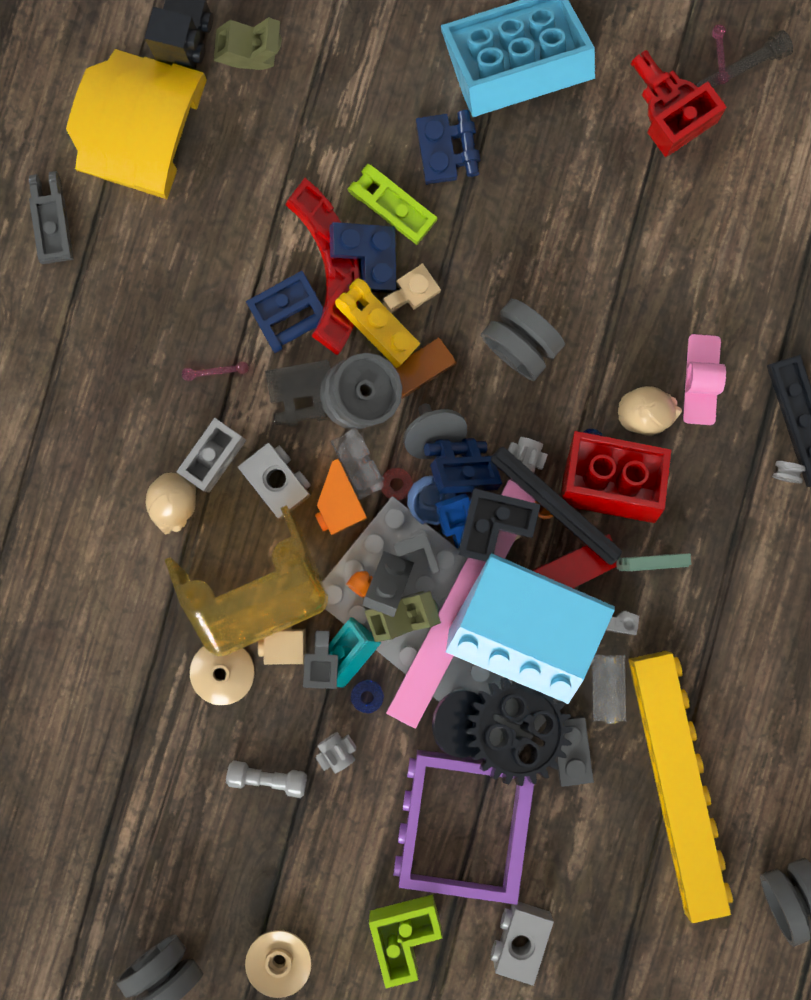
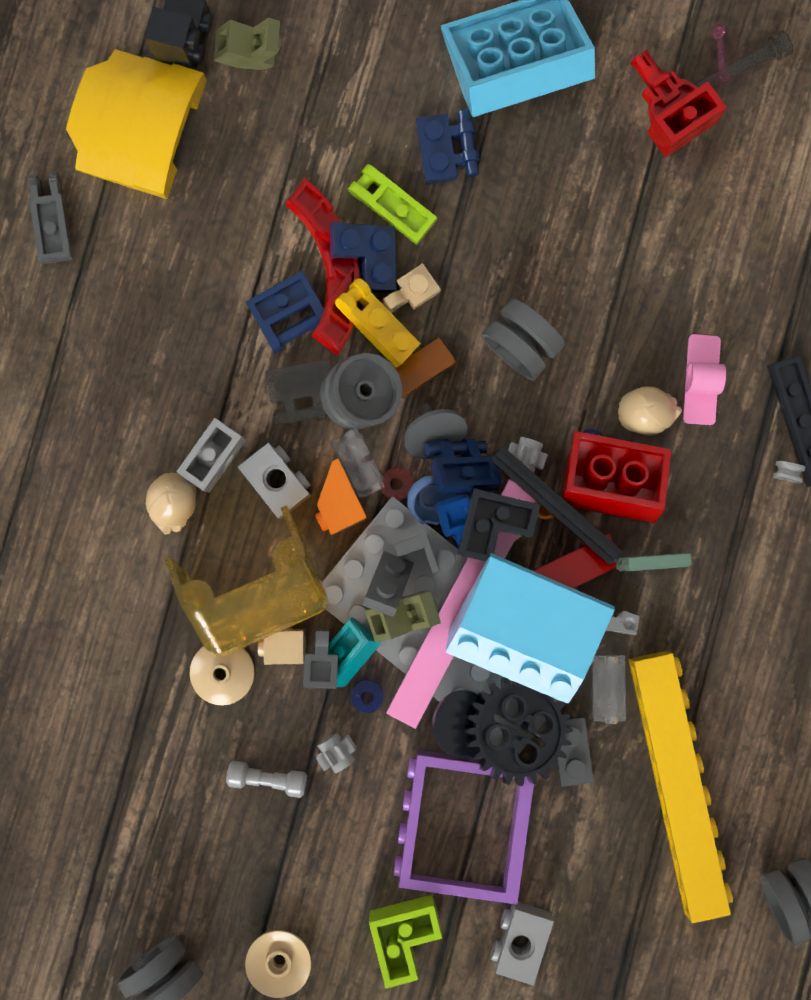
(189, 374): clear pink hinge -> none
(360, 583): orange hinge -> none

